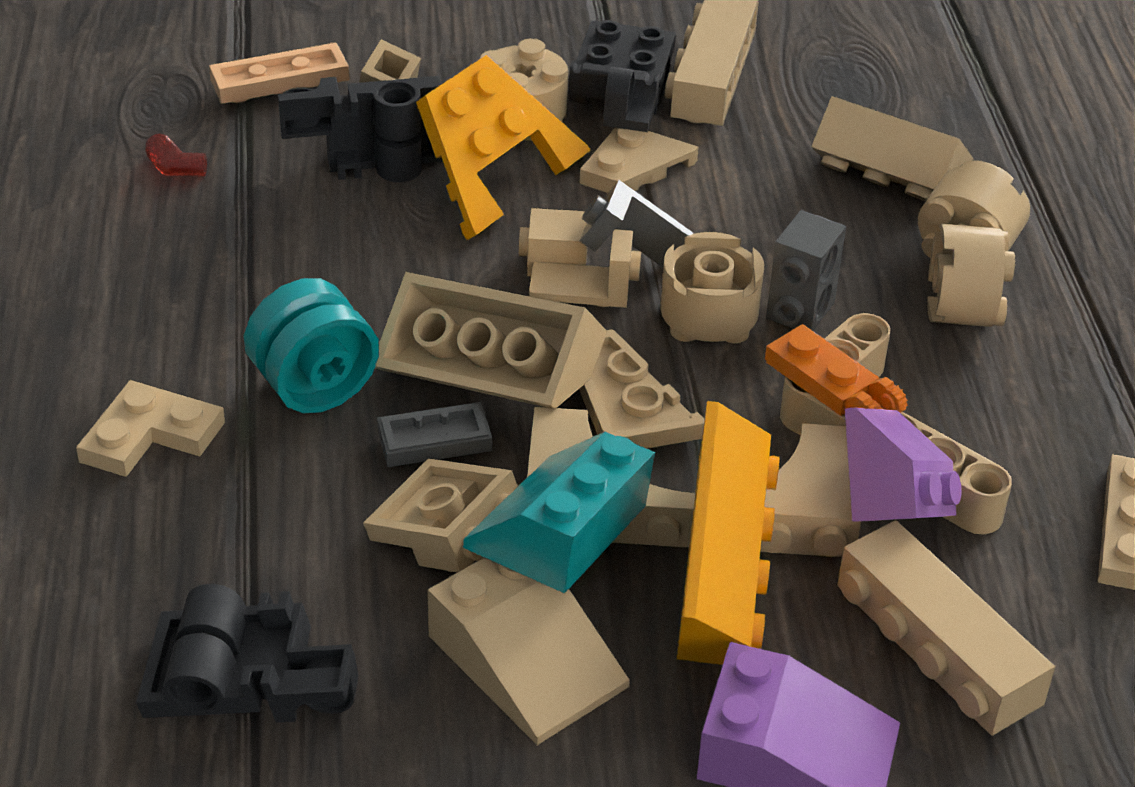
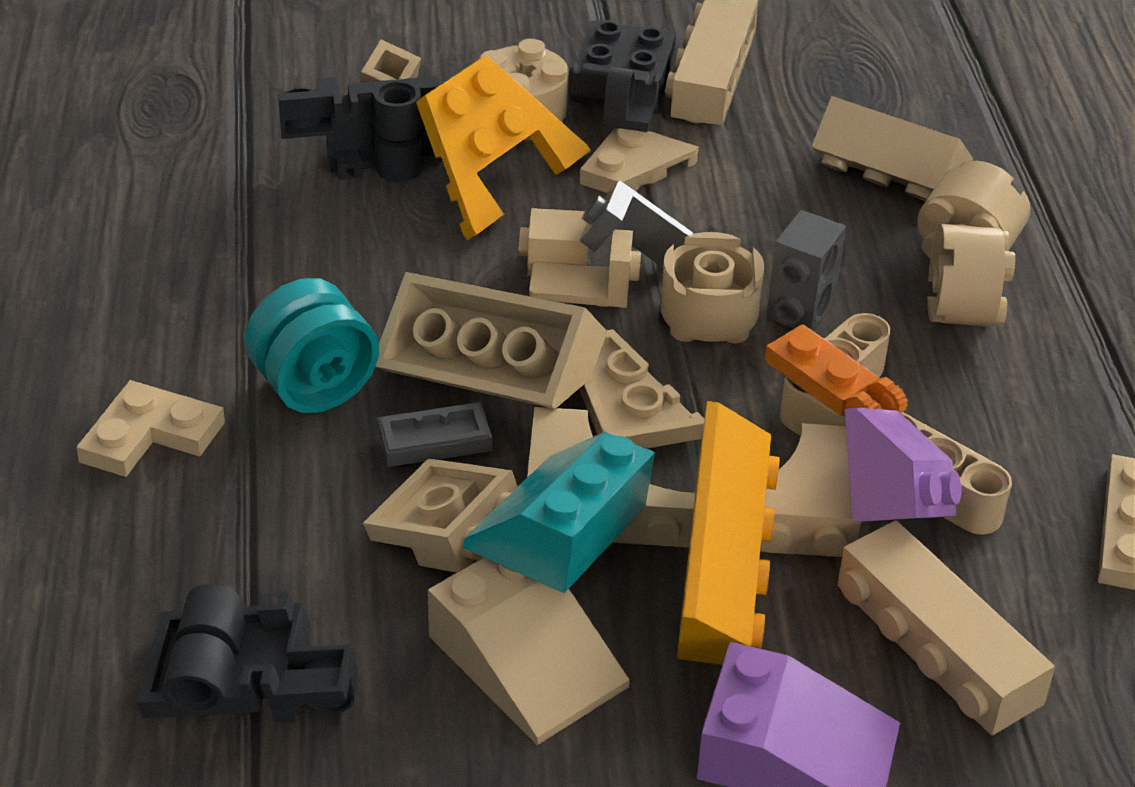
(171, 160): clear red arm -> none
(277, 72): light nougat plate -> none

